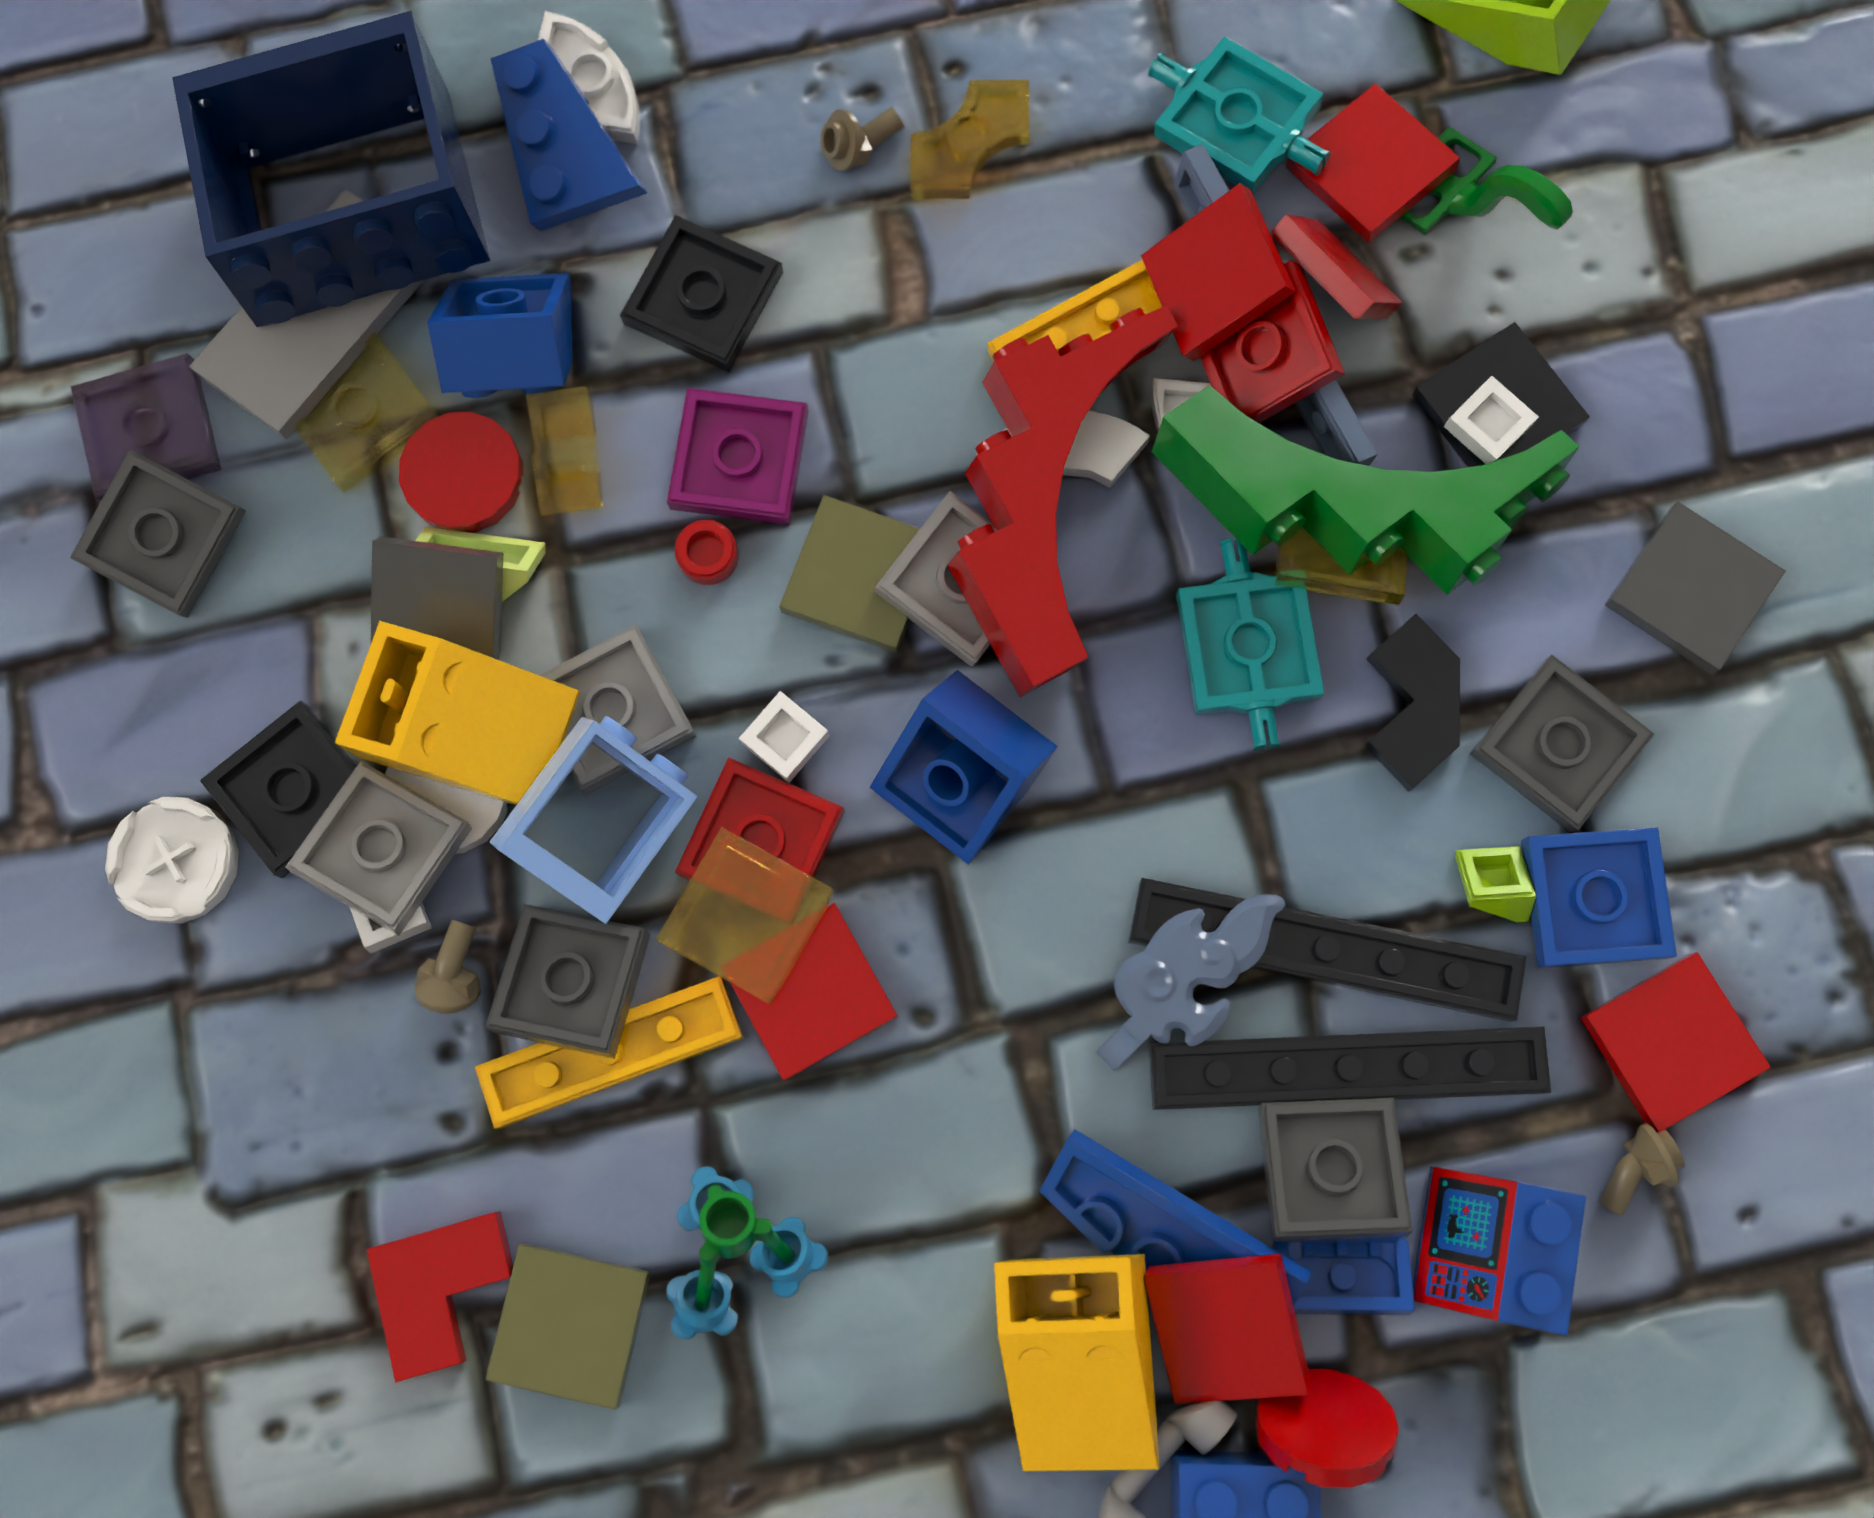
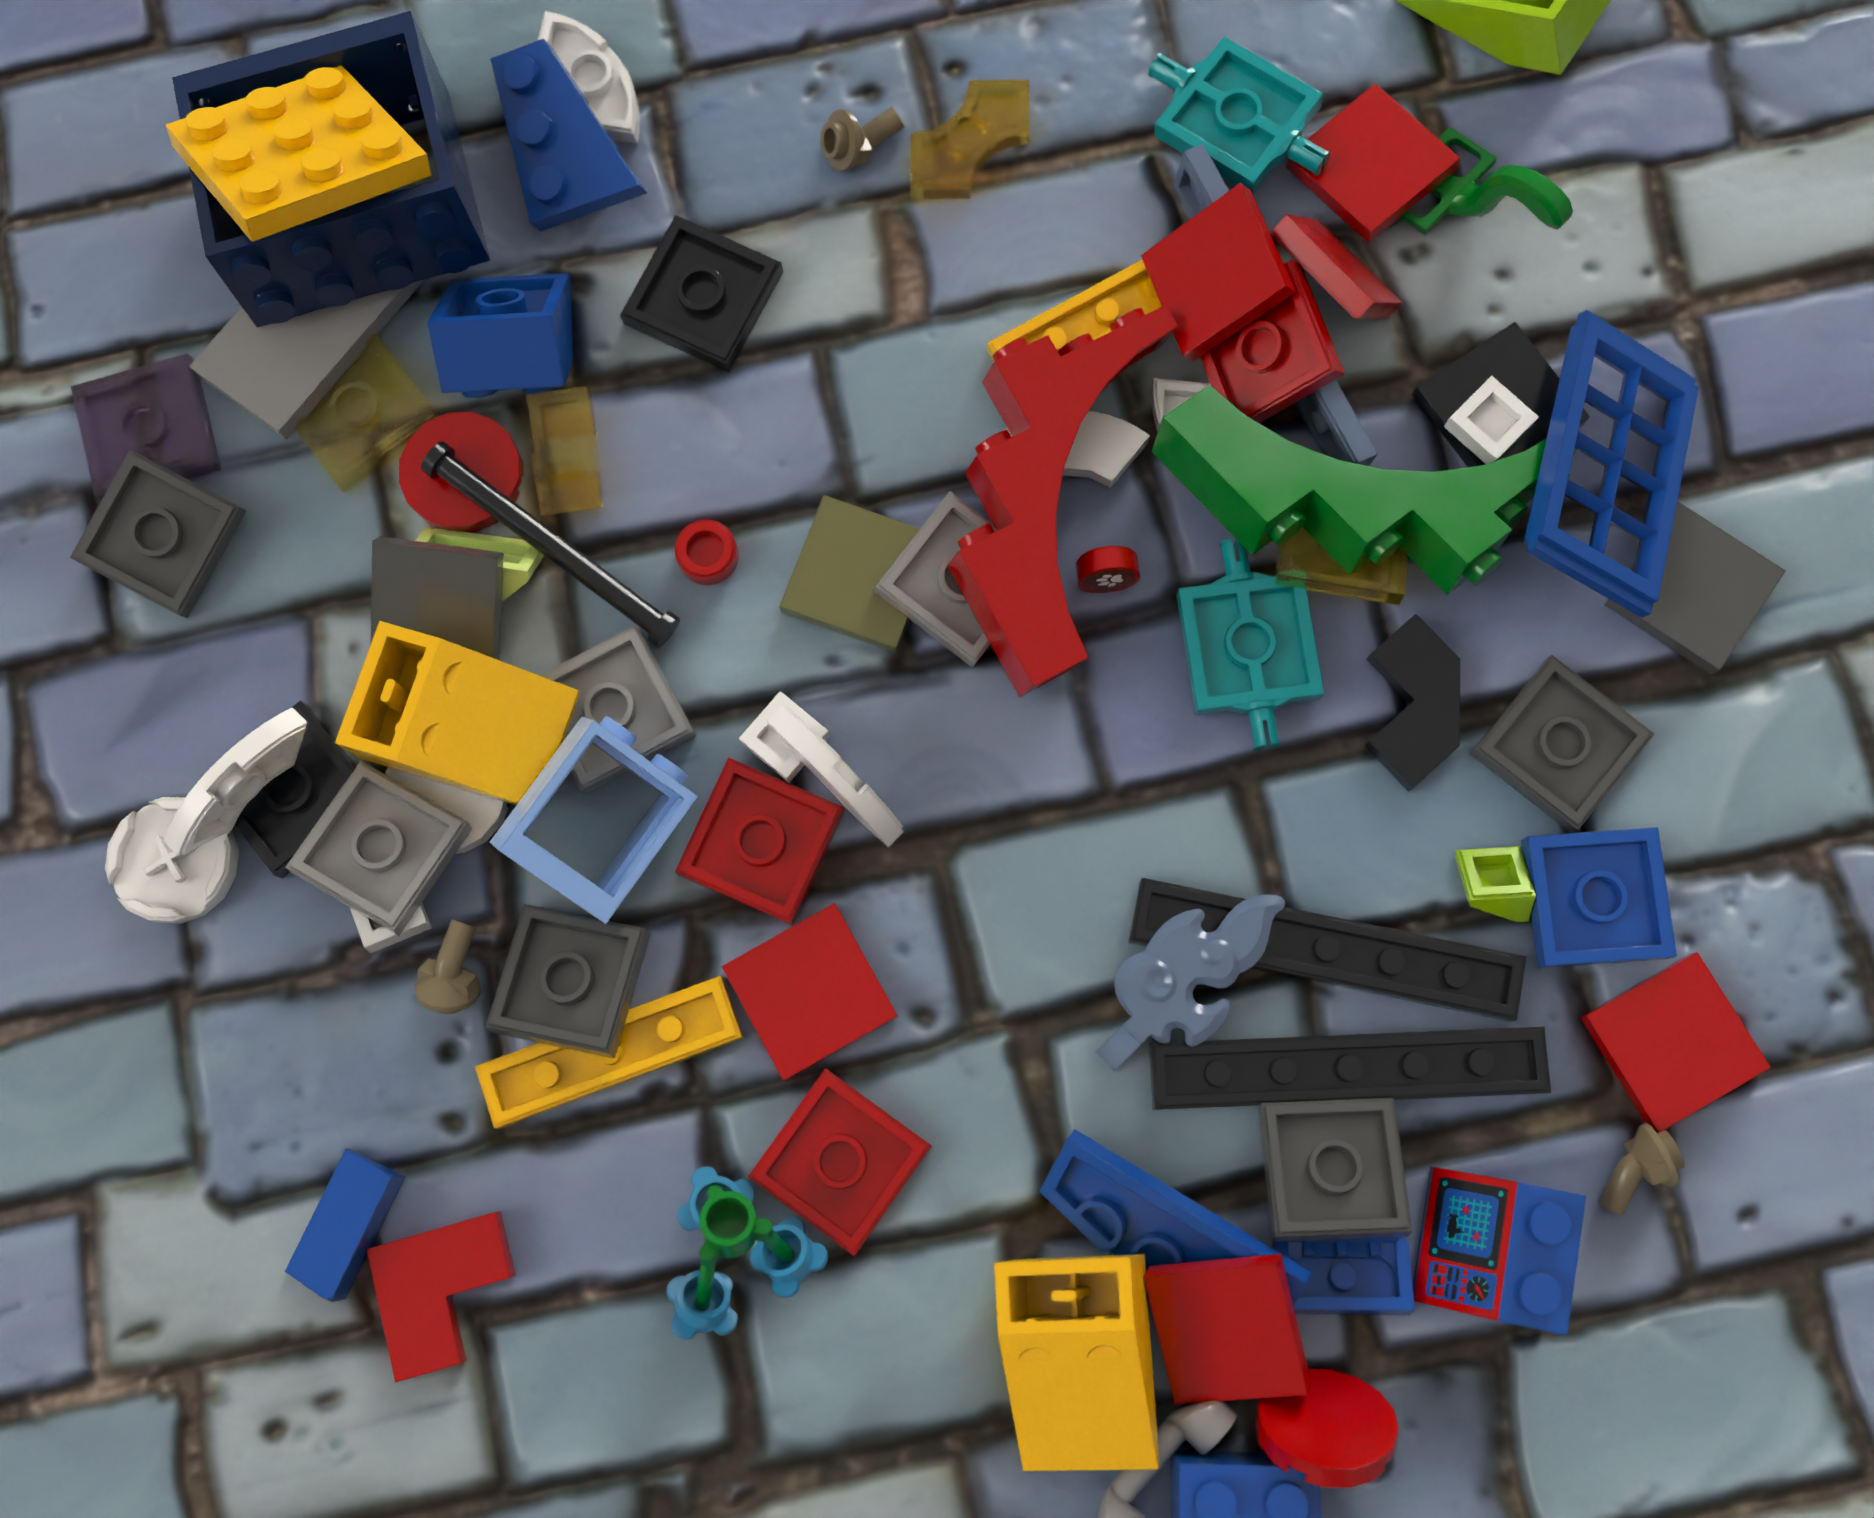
(234, 781): none -> white tile
(297, 151): none -> yellow plate
(344, 1225): none -> blue slope
(443, 464): none -> black bar
(568, 1326): olive tile -> none
(738, 456): magenta tile -> none
(746, 915): clear yellow tile -> none
(835, 774): none -> white tile
(839, 1162): none -> red tile
(962, 765): blue slope -> none
(1107, 569): none -> red tile
(1587, 563): none -> blue piece

